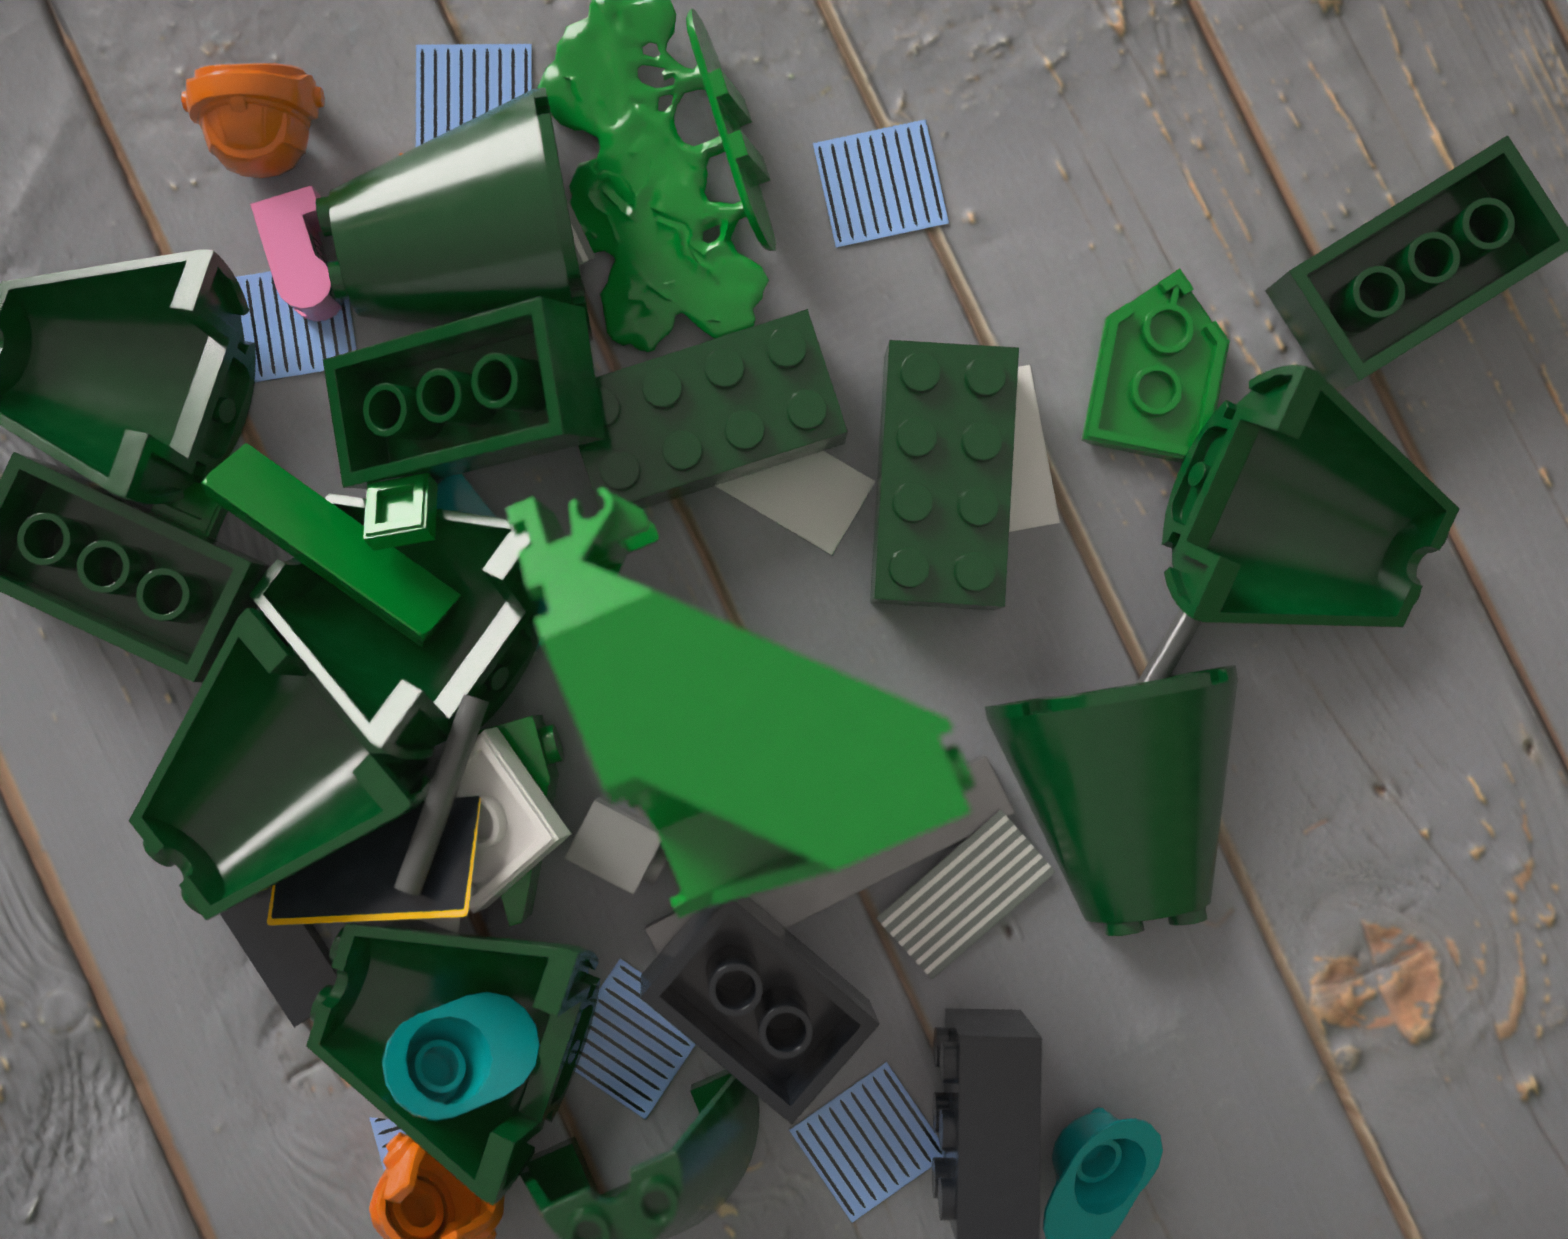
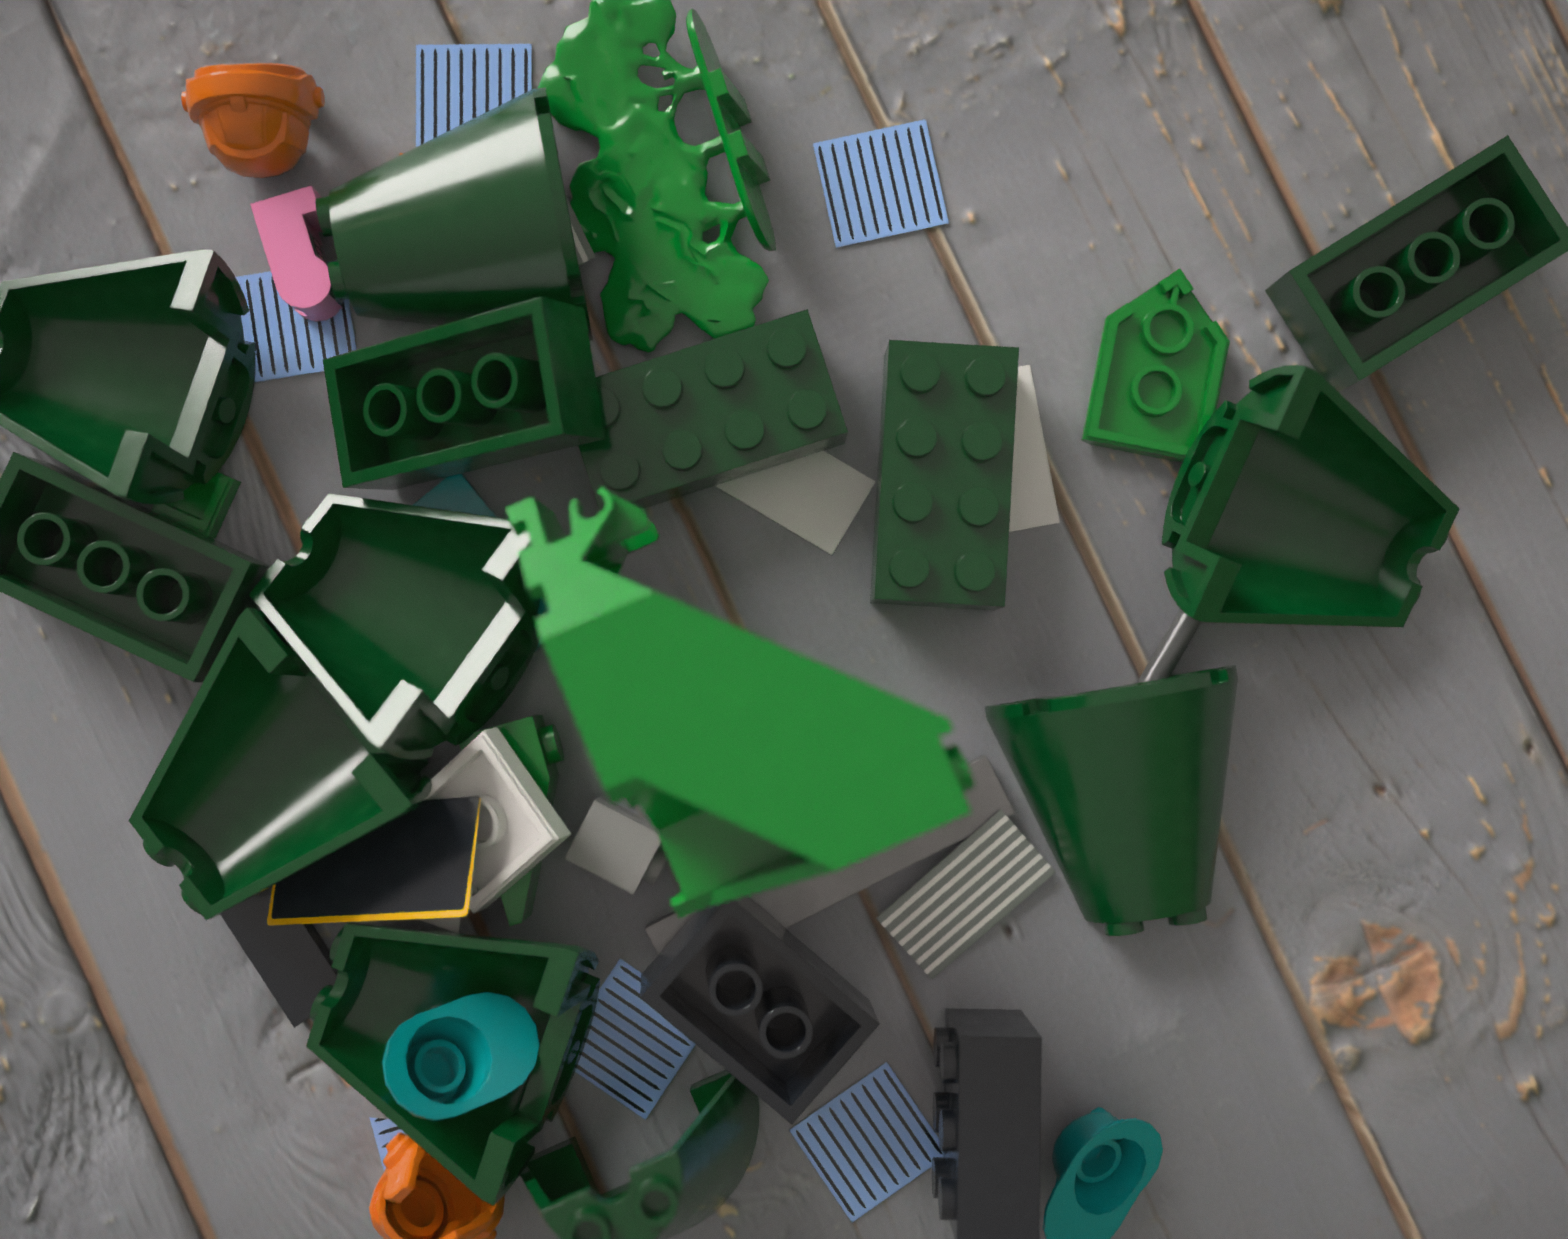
(330, 543): green slope -> none
(400, 511): green tile -> none
(441, 795): dark grey bar -> none

